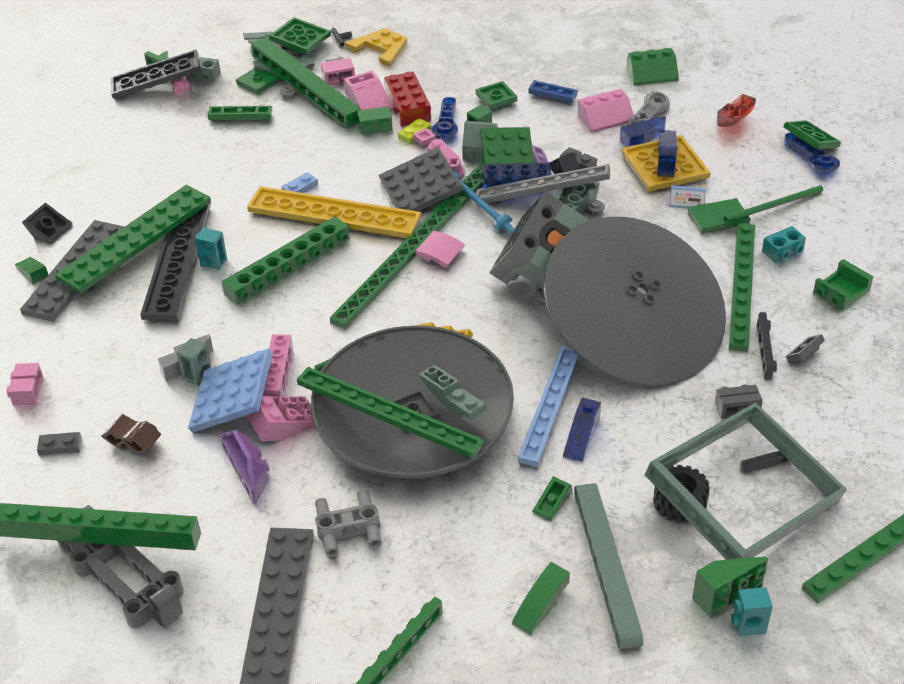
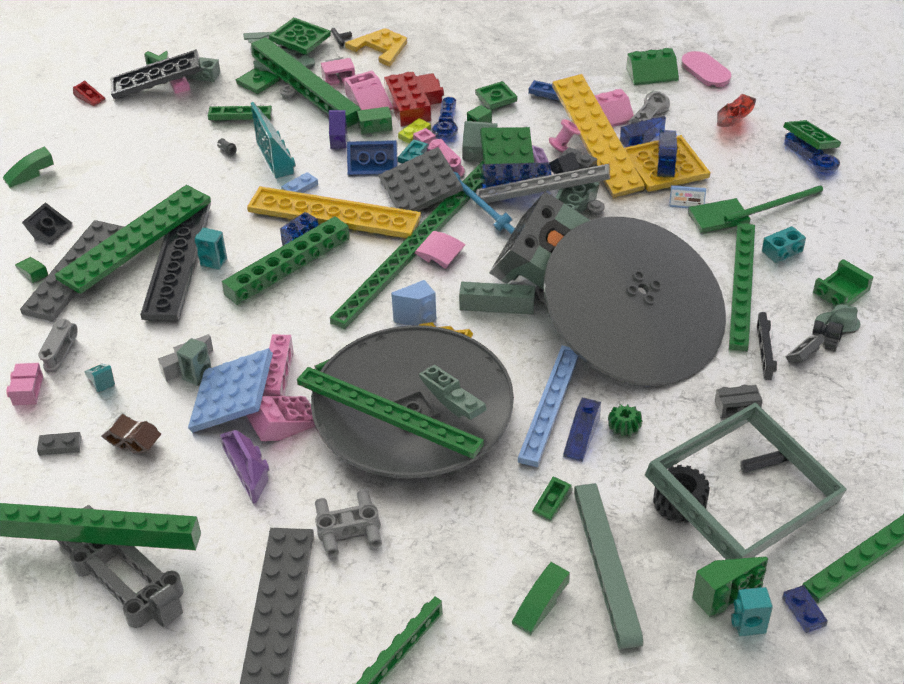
(28, 167): none -> green slope
(57, 344): none -> light grey piece
(87, 93): none -> red slope
(101, 377): none -> teal slope
(229, 148): none -> dark grey pin
(271, 145): none -> teal slope
(297, 227): none -> clear blue brick
(338, 129): none -> dark purple slope
(371, 157): none -> blue slope
(413, 150): none -> teal plate
(414, 304): none -> light blue slope
(431, 88): none -> brick
(497, 297): none -> sand green slope
(564, 135): none -> bright pink hose
(598, 134): none -> yellow plate
(625, 420): none -> green gear
(706, 69): none -> bright pink tile
(804, 608): none -> clear blue plate
(831, 332): none -> black piece
(842, 314): none -> sand green piece

